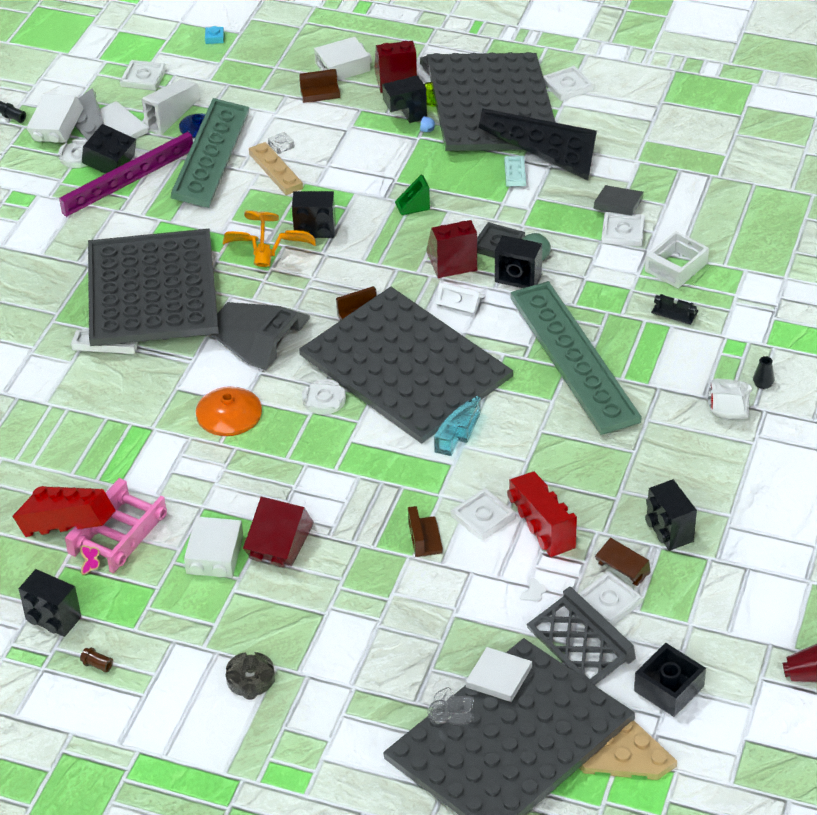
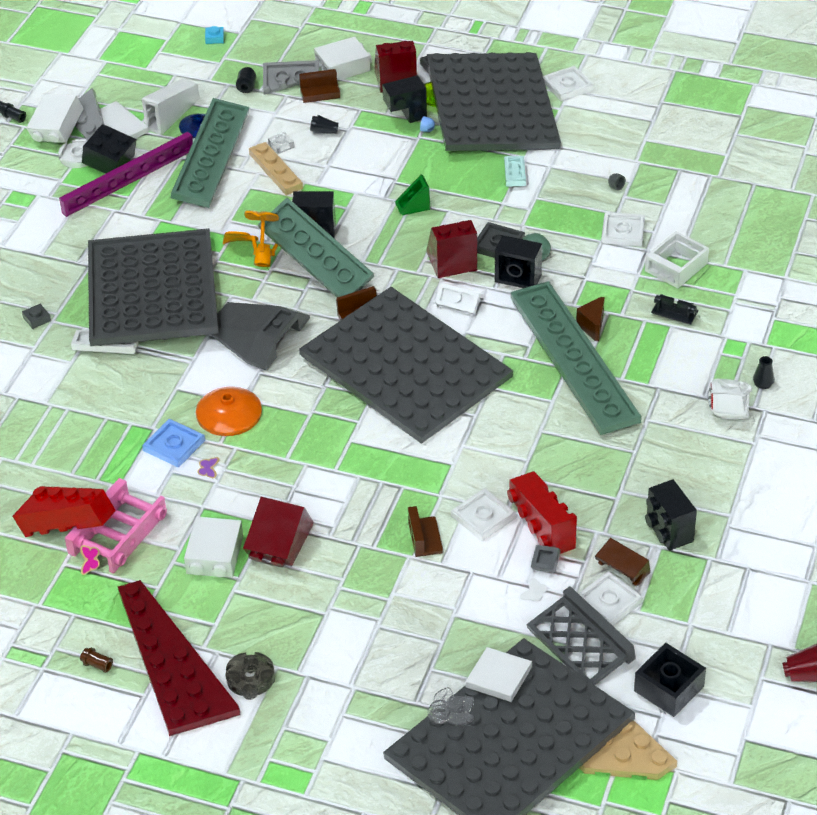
(36, 316): none -> dark grey plate
(50, 602): black brick -> none
(143, 75): white tile -> none
(173, 443): none -> light blue tile
(179, 677): none -> dark red wing
(207, 467): none -> medium lavender sticker
(246, 80): none -> black brick
(285, 74): none -> light grey wing
(316, 250): none -> sand green plate
(323, 125): none -> black cone
(324, 397): white tile -> none
(457, 427): clear light blue slope -> none
(545, 558): none -> dark grey plate
(552, 141): black wing -> none
(591, 317): none -> reddish brown slope
(616, 181): none -> dark grey hinge
(618, 200): dark grey tile -> none

